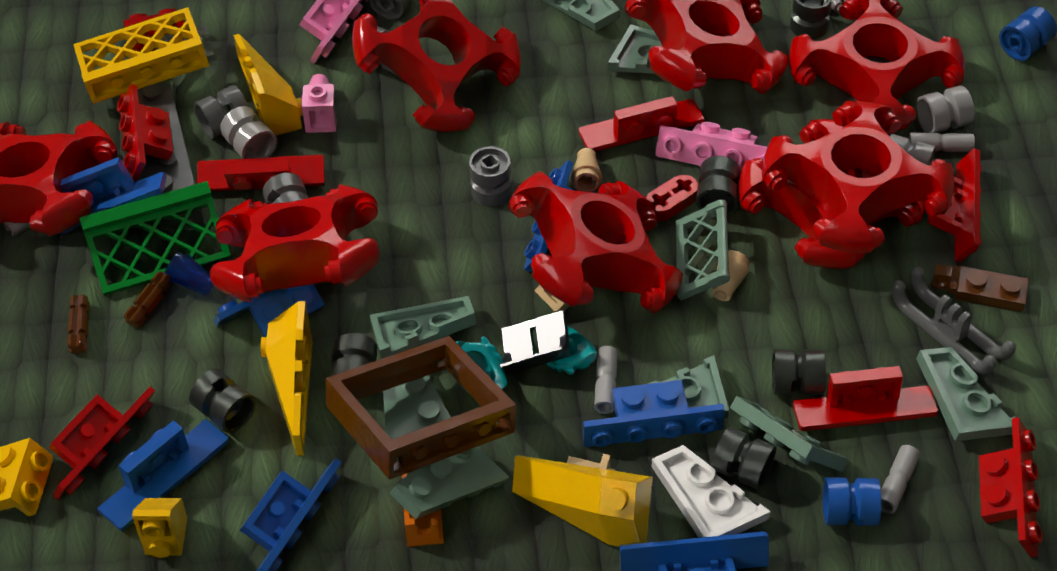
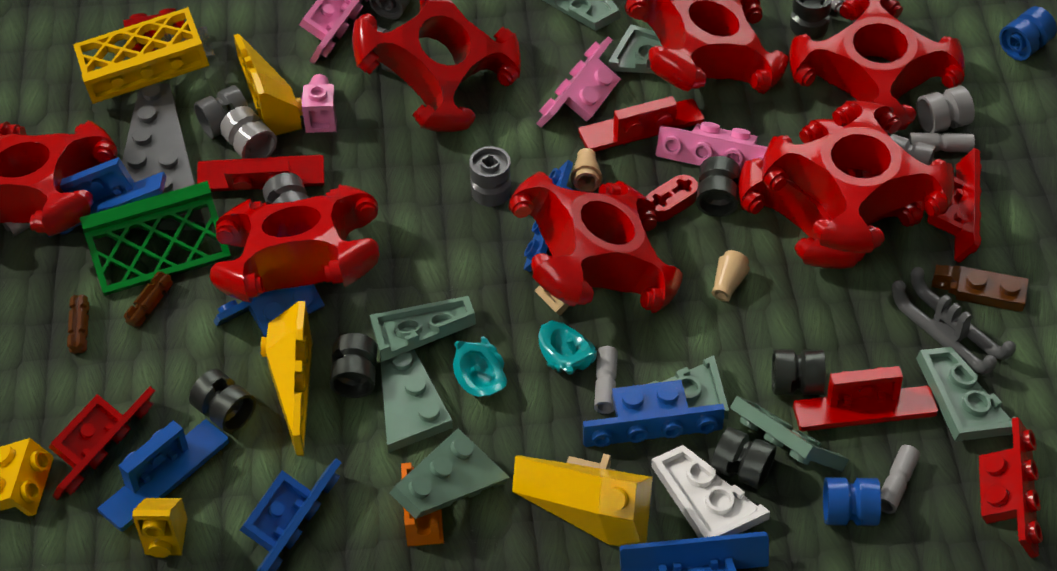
(144, 132): red bracket -> none
(189, 274): clear blue cone -> none
(431, 442): reddish brown window -> none
(519, 342): piece -> none
(588, 87): none -> bright pink bracket
(684, 243): sand green window -> none

